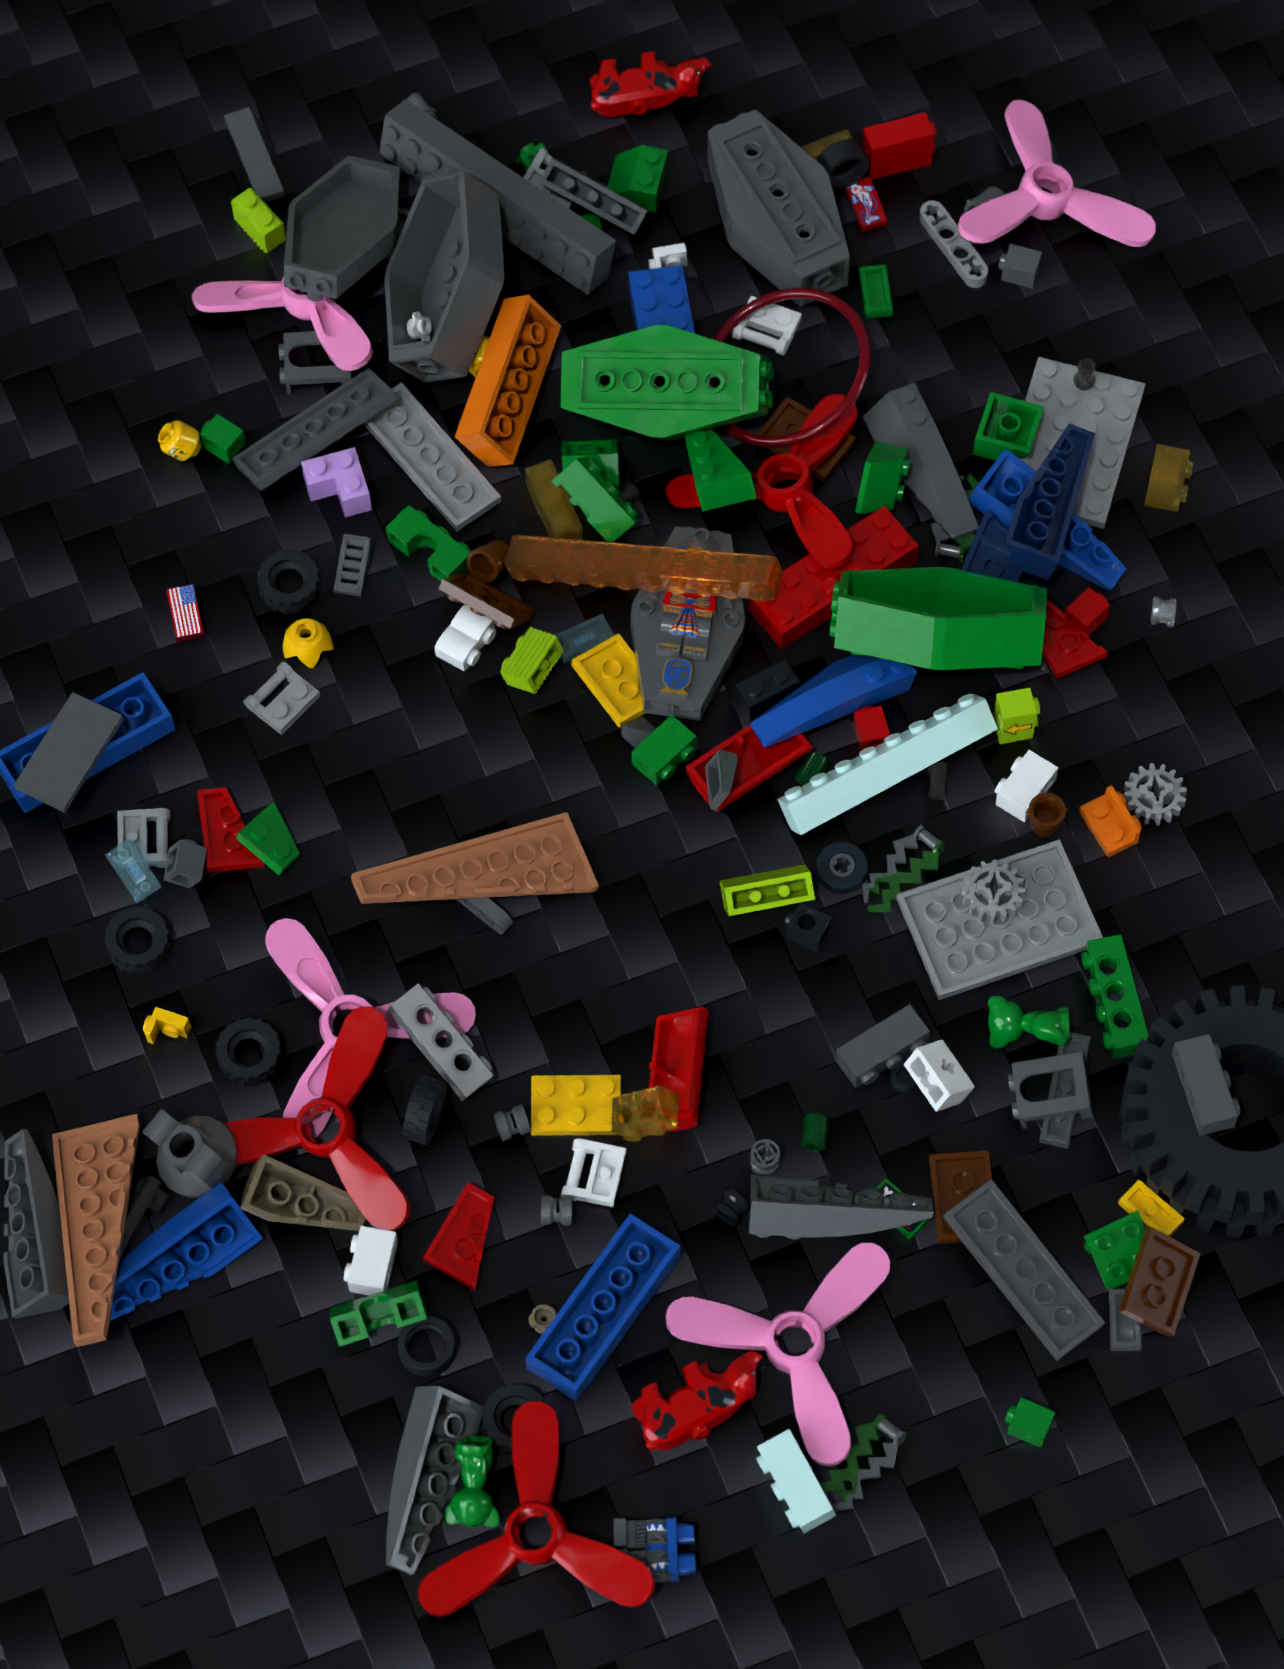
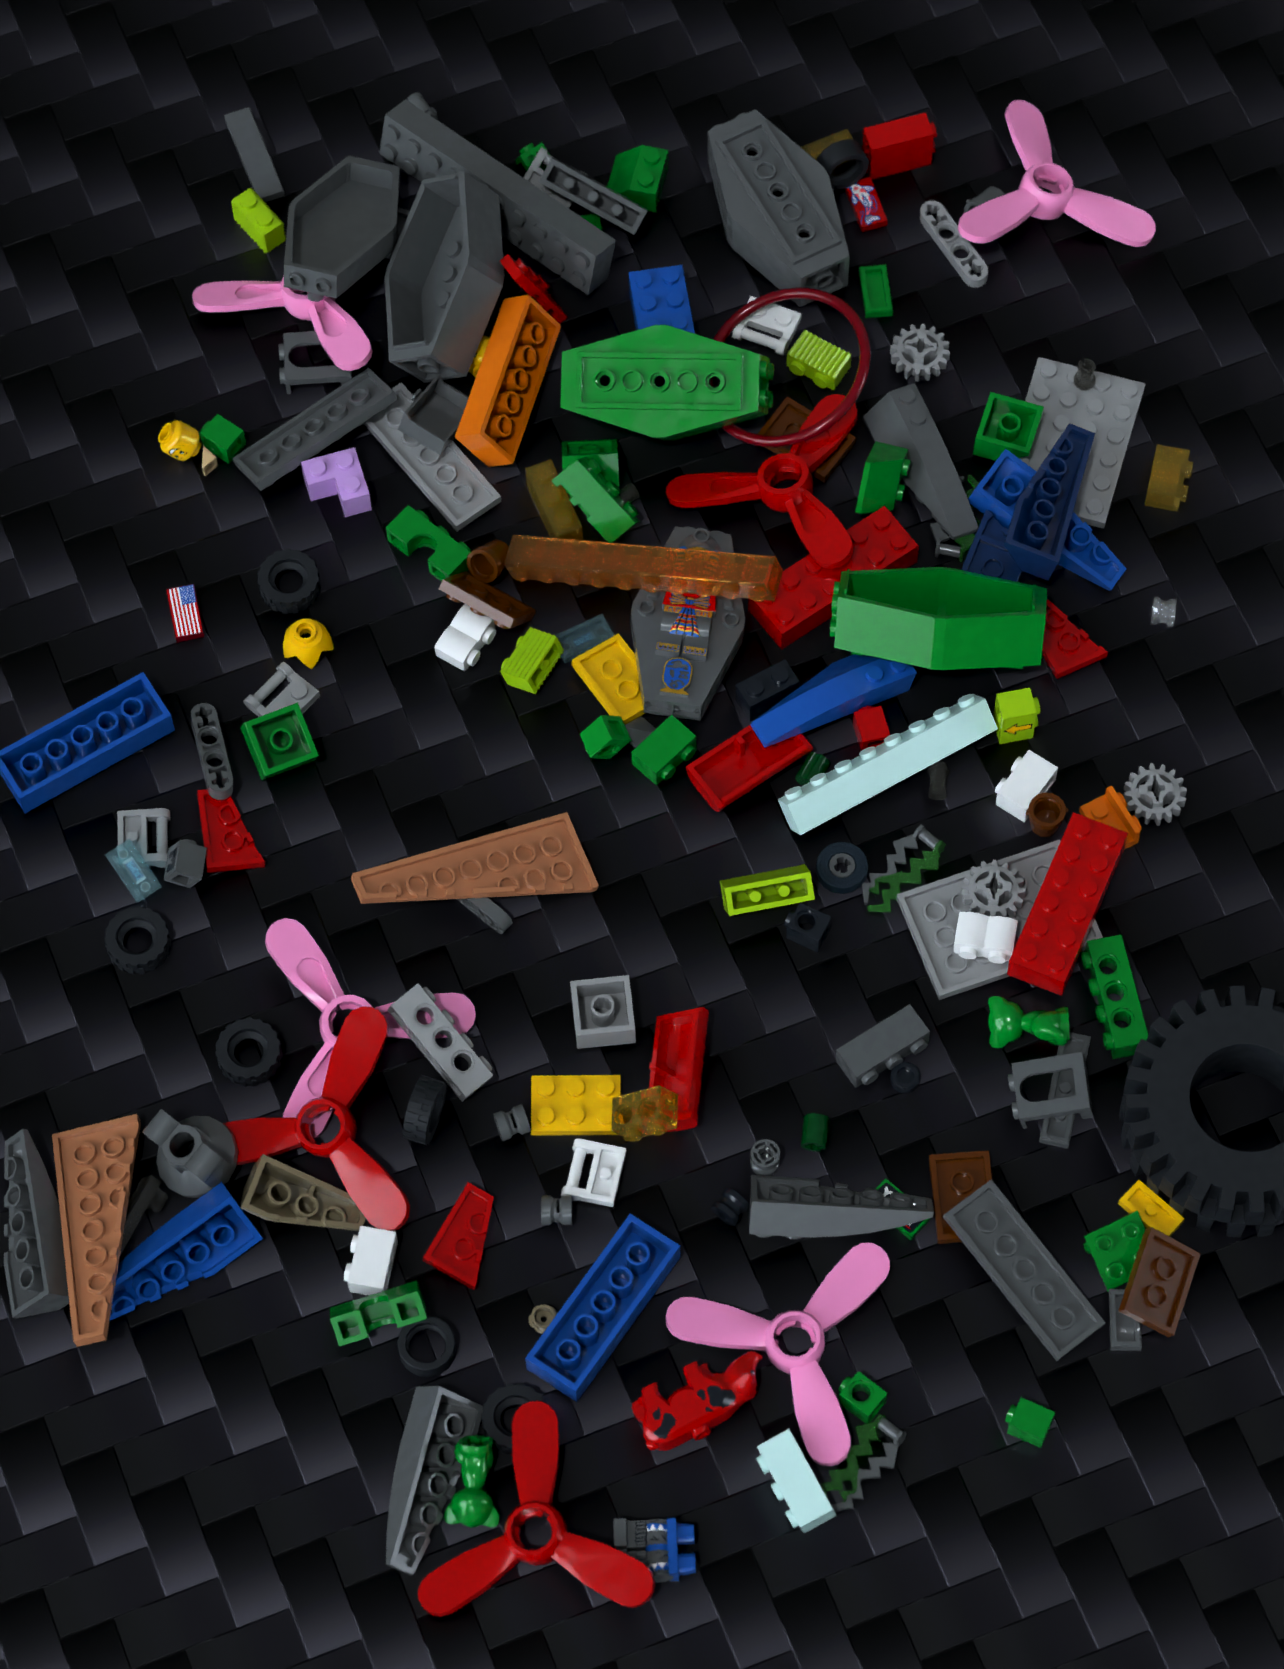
(68, 752): dark grey tile -> none
(169, 1022): yellow bracket -> none
(209, 461): none -> tan piece
(210, 751): none -> dark grey beam
(270, 840): green wing -> none
(279, 741): none -> green brick
(353, 547): dark grey slope -> none
(419, 327): white plate -> none
(434, 415): none -> dark grey container
(533, 285): none -> red wing
(603, 1012): none -> light grey brick
(605, 737): none -> green brick
(644, 87): red animal -> none
(668, 256): white bracket -> none
(717, 471): green wedge -> none
(720, 776): dark grey slope -> none
(818, 360): none -> lime brick
(866, 1409): none -> green brick
(919, 352): none -> light grey gear
(939, 1075): white brick -> none
(985, 937): none -> white brick
(1020, 265): dark grey brick -> none
(1067, 904): none -> red brick
(1088, 611): red brick -> none
(1205, 1084): dark grey brick -> none

